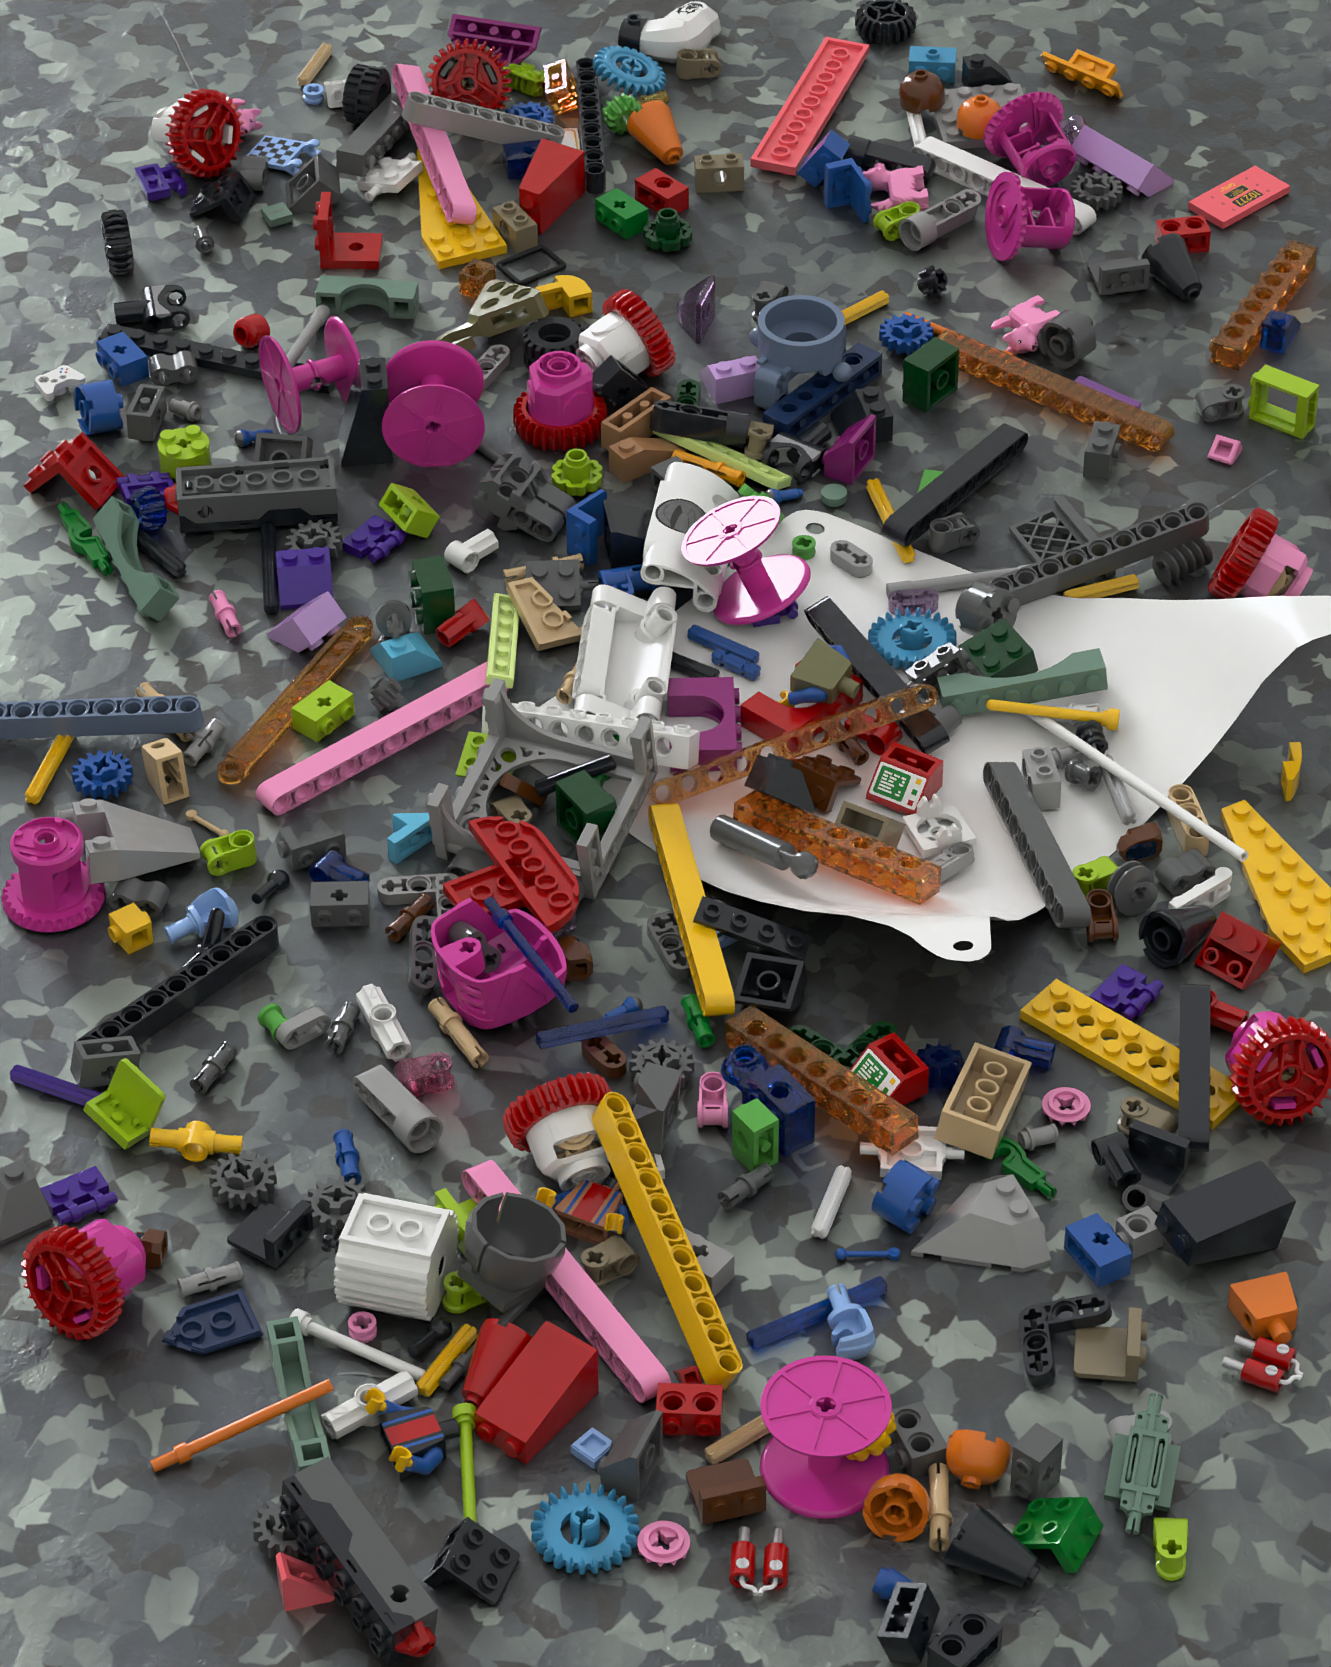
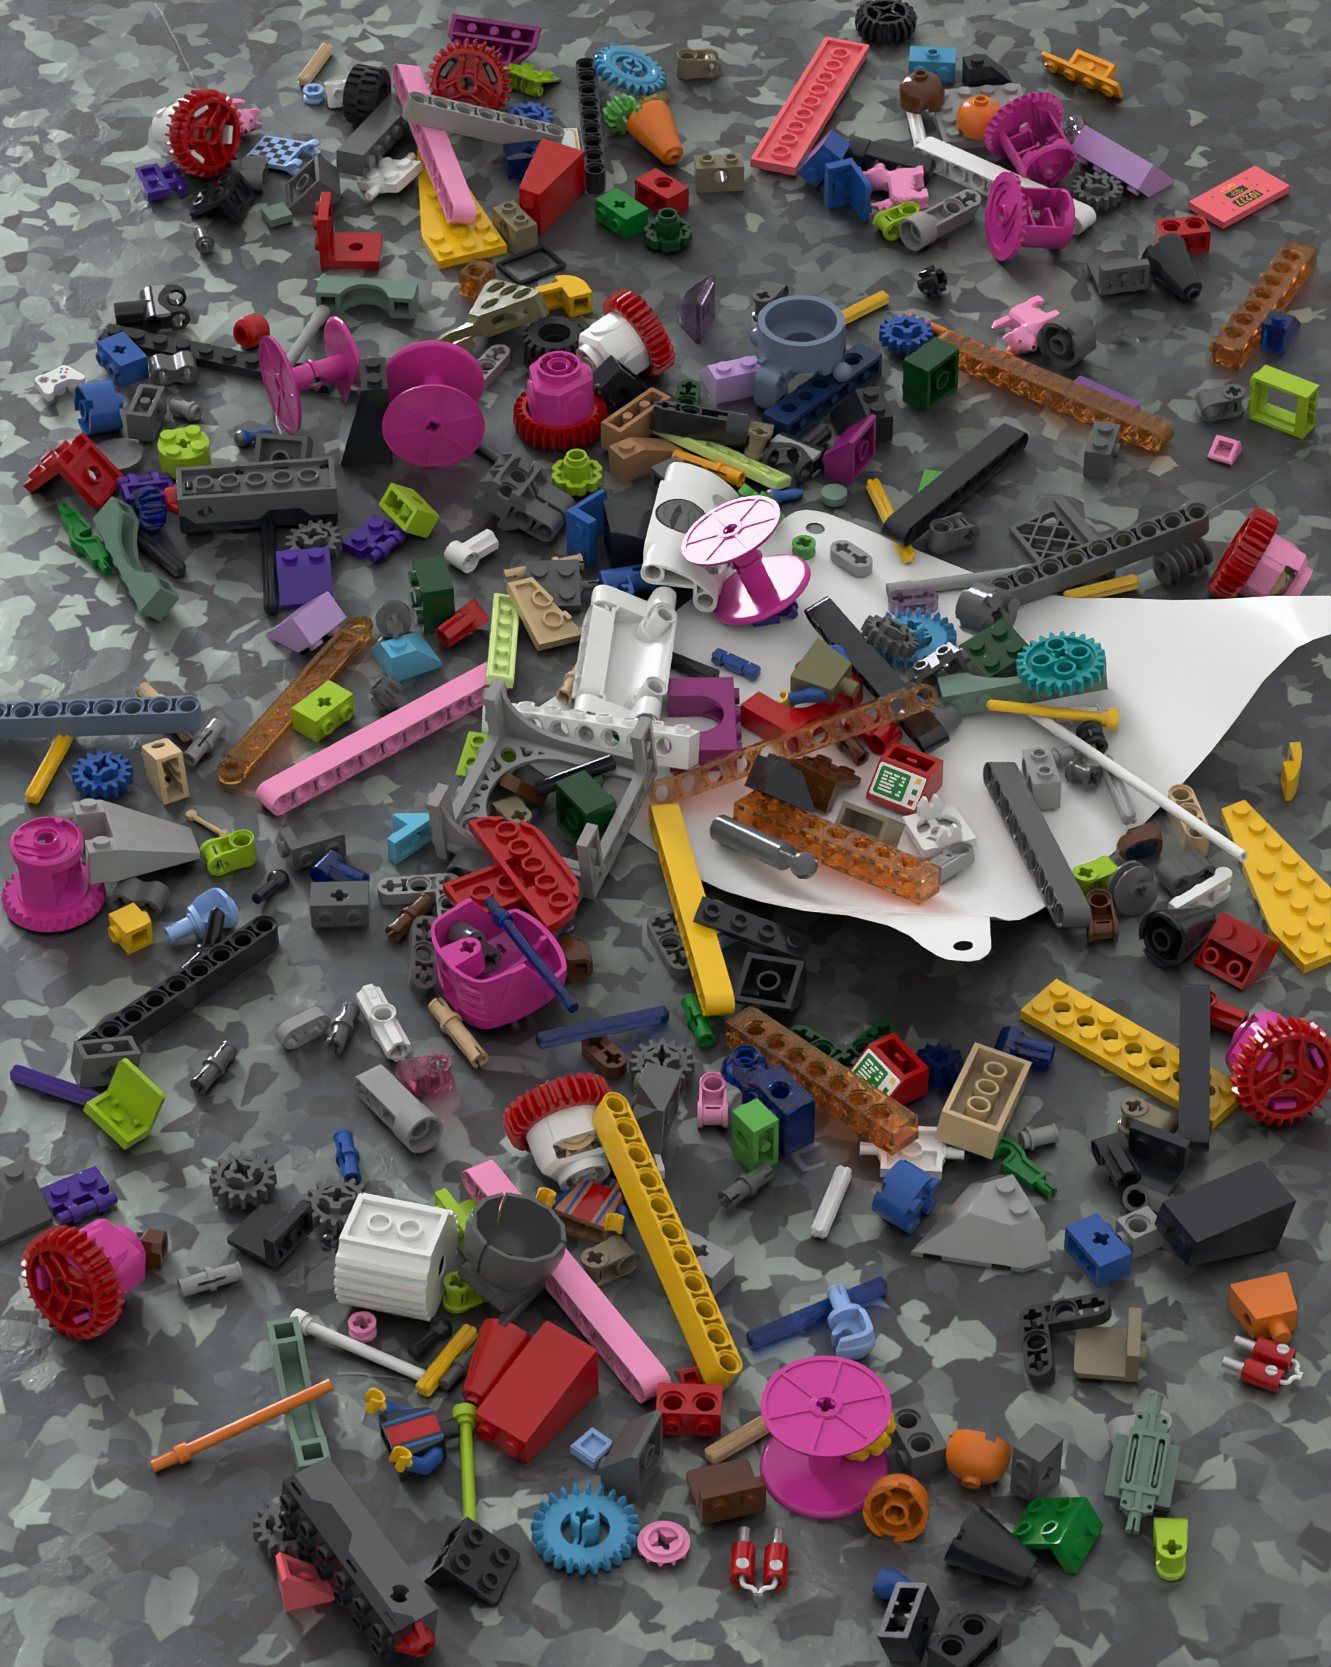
(117, 242): black gear -> none
(123, 454): none -> flat silver tile
(196, 1141): yellow pin -> none
(214, 1324): dark blue tile -> none
(225, 613): bright pink pin -> none
(272, 1018): bright green bush -> none
(353, 1413): white piece -> none
(560, 86): clear orange brick -> none
(630, 1005): blue piece -> none
(684, 28): white piece -> none
(714, 641): blue axle -> none
(889, 636): none -> dark grey gear
(893, 1253): blue hinge -> none
(939, 1517): tan pin -> none
(1061, 664): none -> teal gear
(1066, 1097): bright pink gear -> none
(1122, 986): dark purple plate -> none

